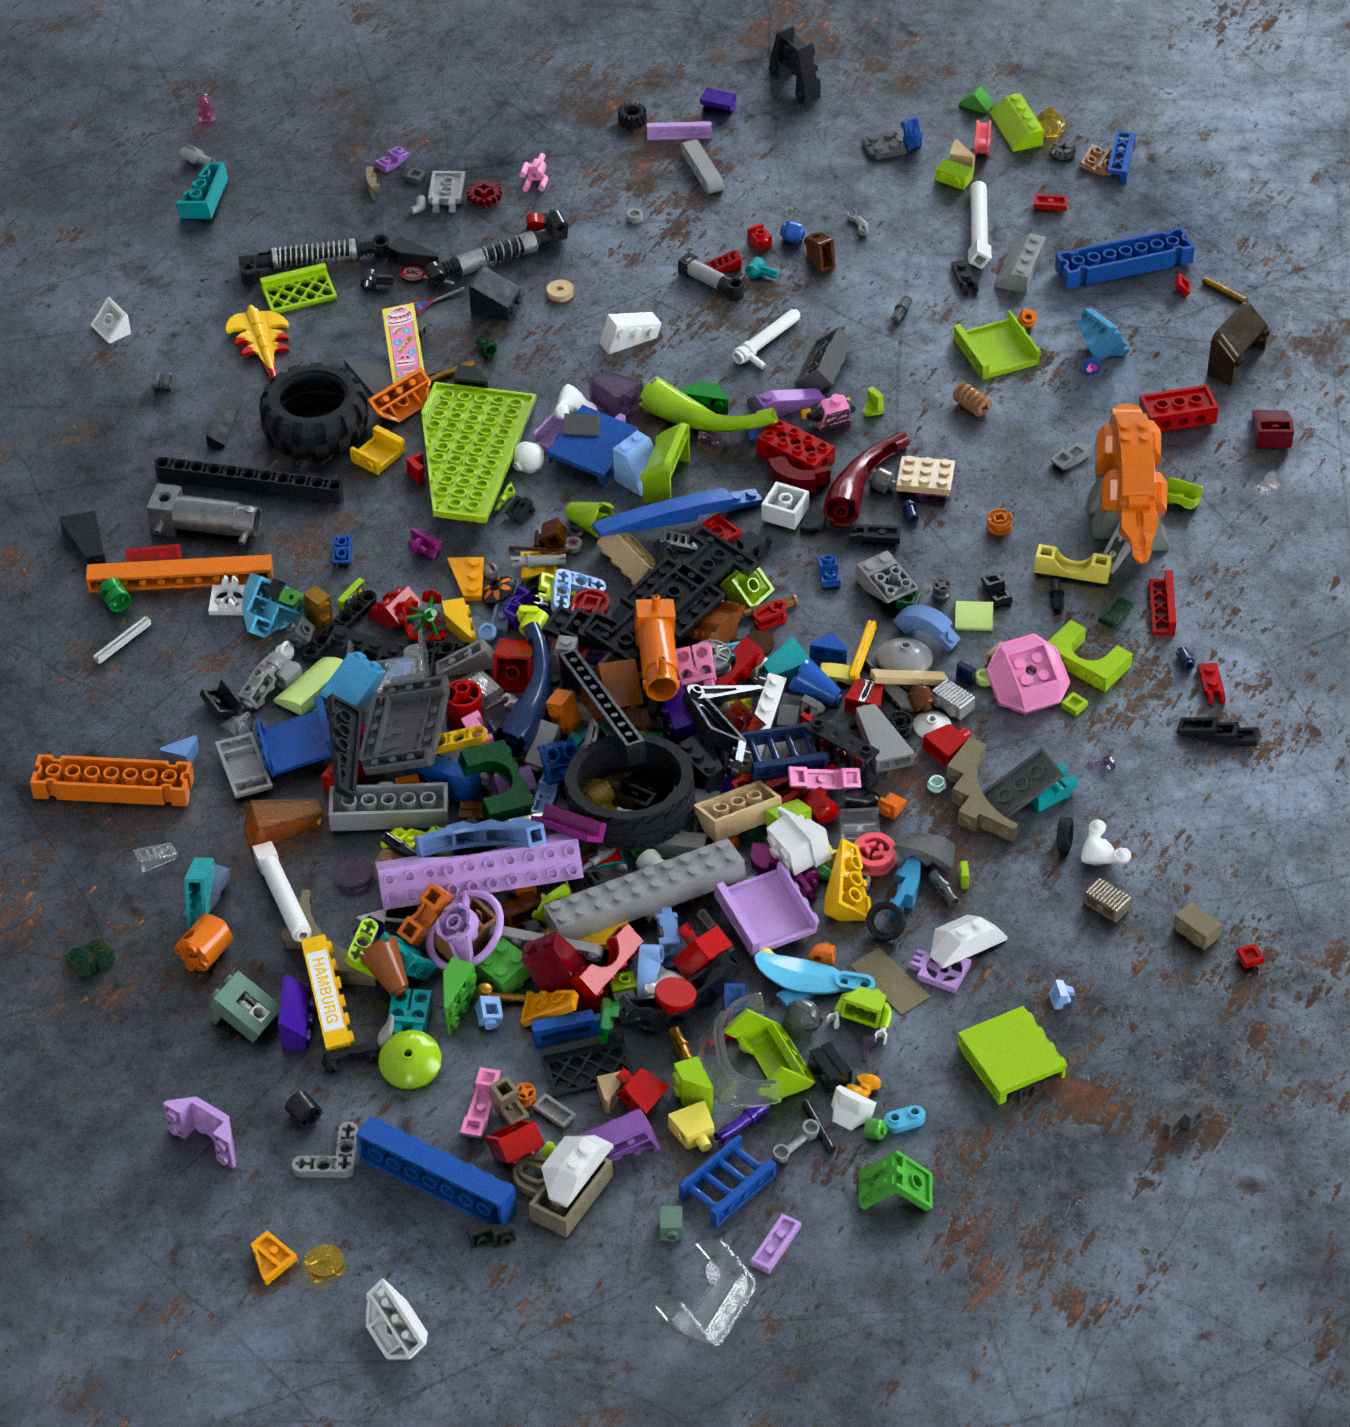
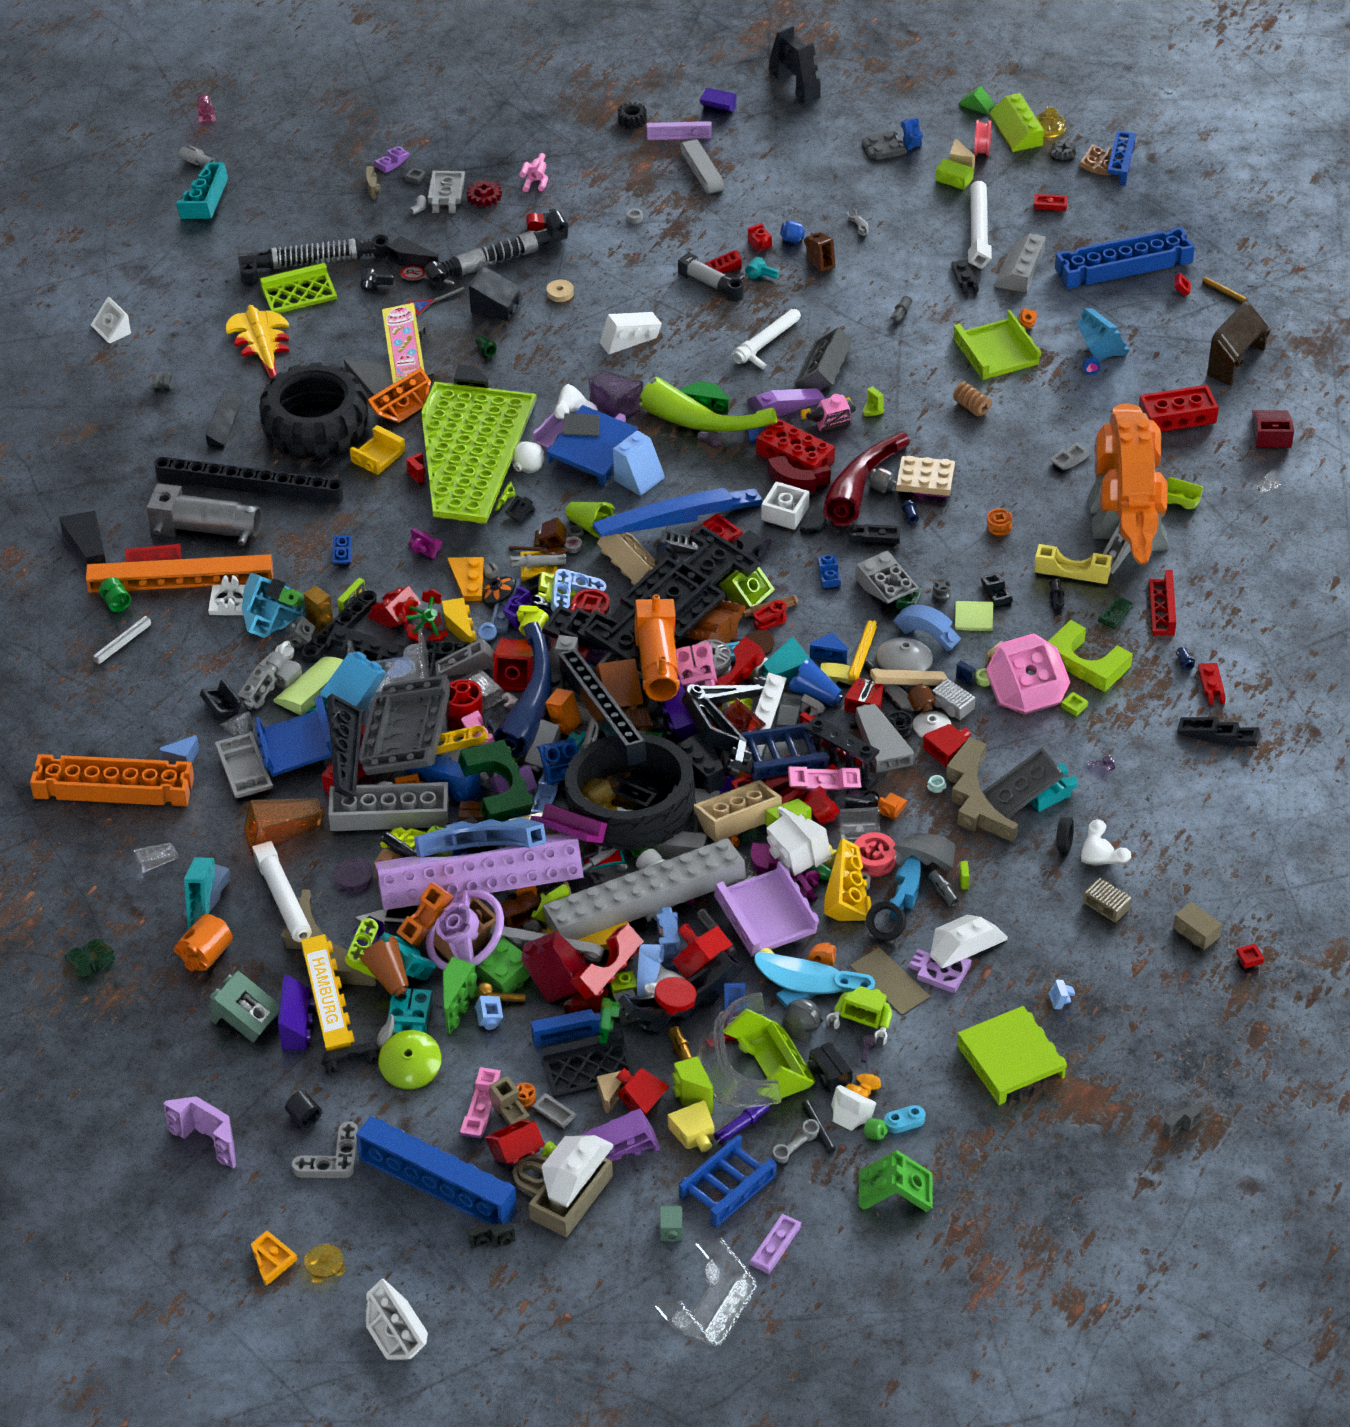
(449, 372): pearl gold bar -> none
(547, 1005): light orange wing -> none
(669, 448): lime windscreen -> none

